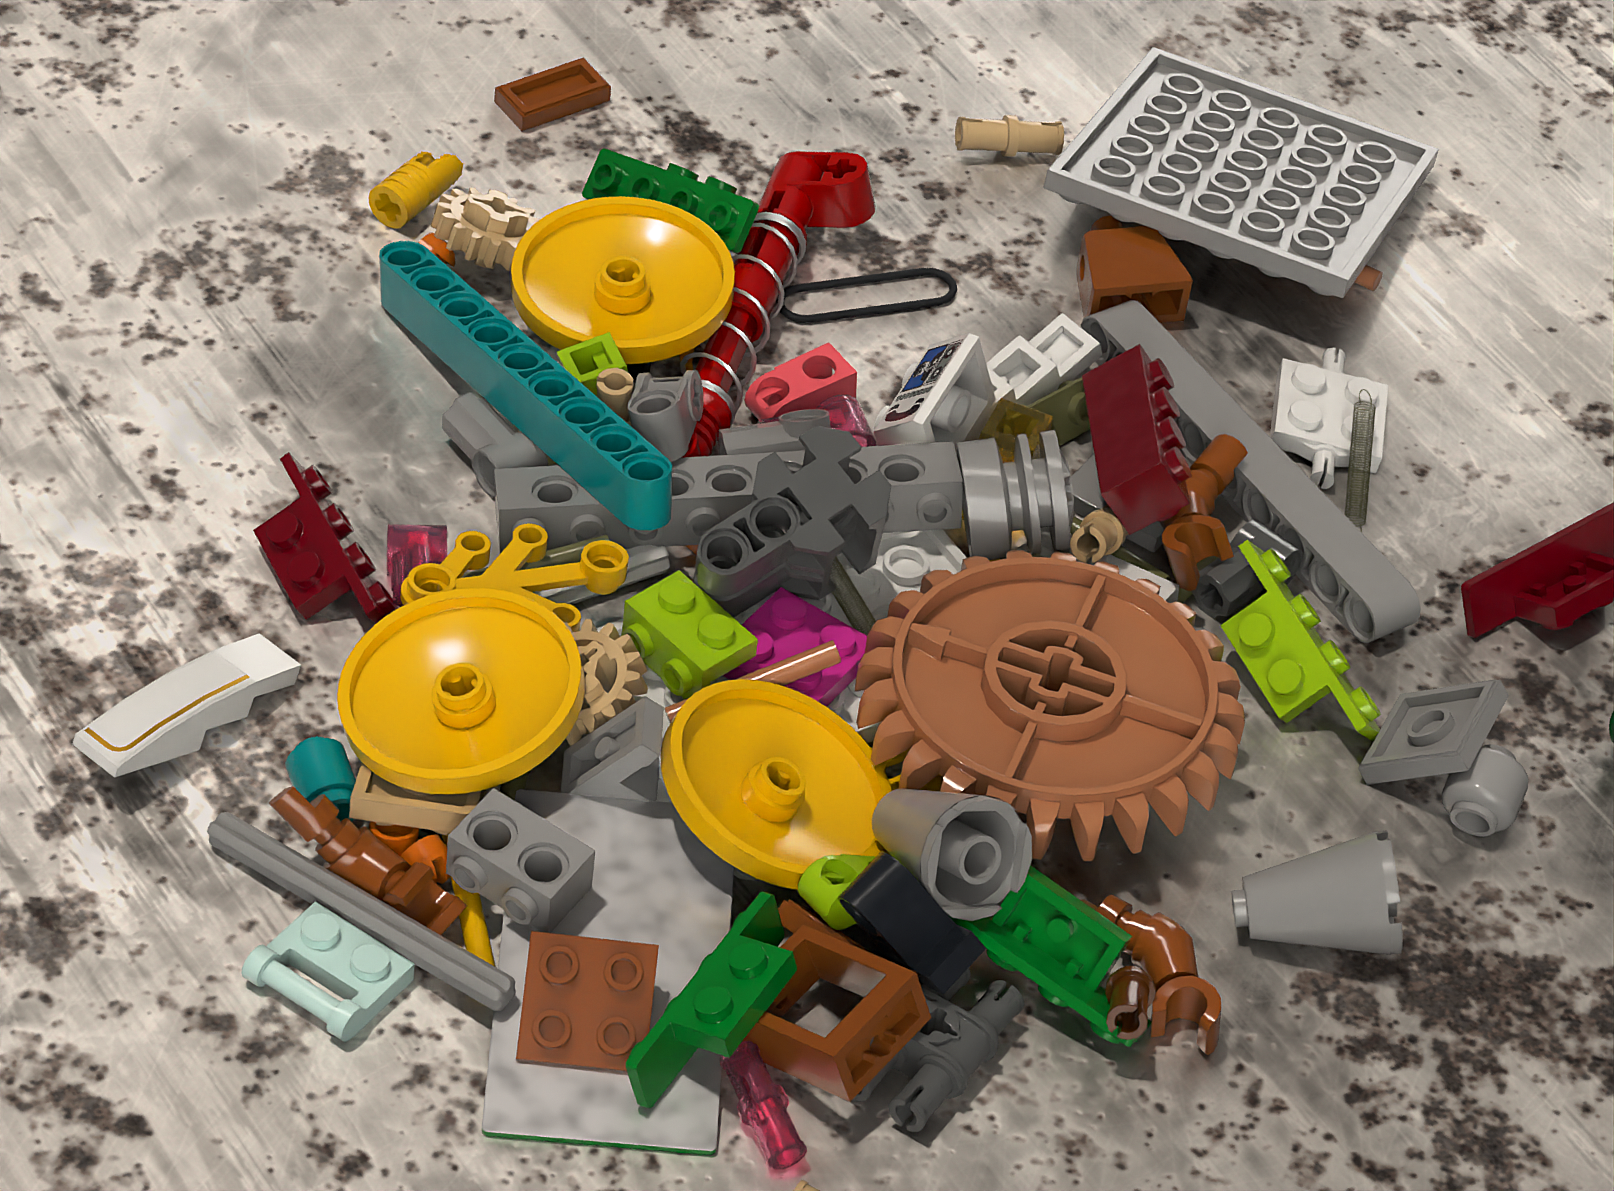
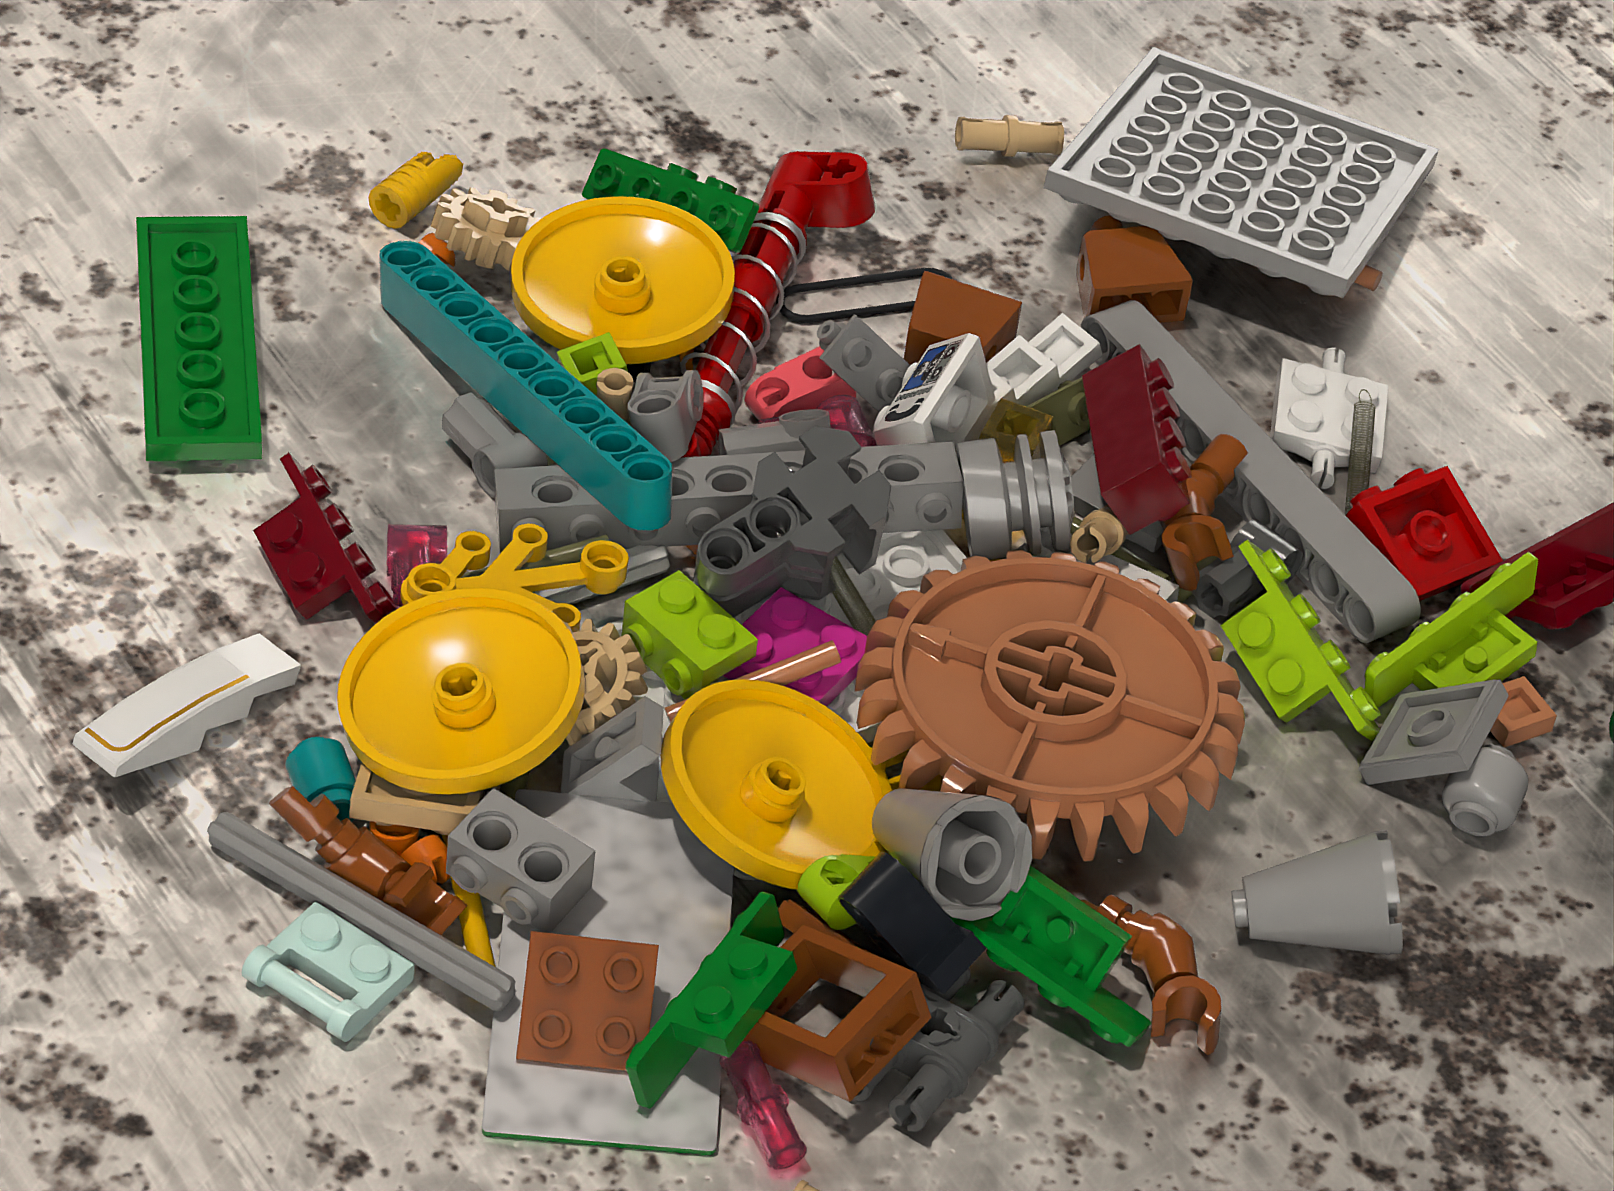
(197, 339): none -> green plate
(552, 94): dark orange tile -> none
(862, 360): none -> light grey hinge
(952, 309): none -> dark orange torso
(1129, 994): reddish brown pin -> none
(1425, 530): none -> red plate
(1464, 643): none -> lime bracket
(1523, 714): none -> nougat plate

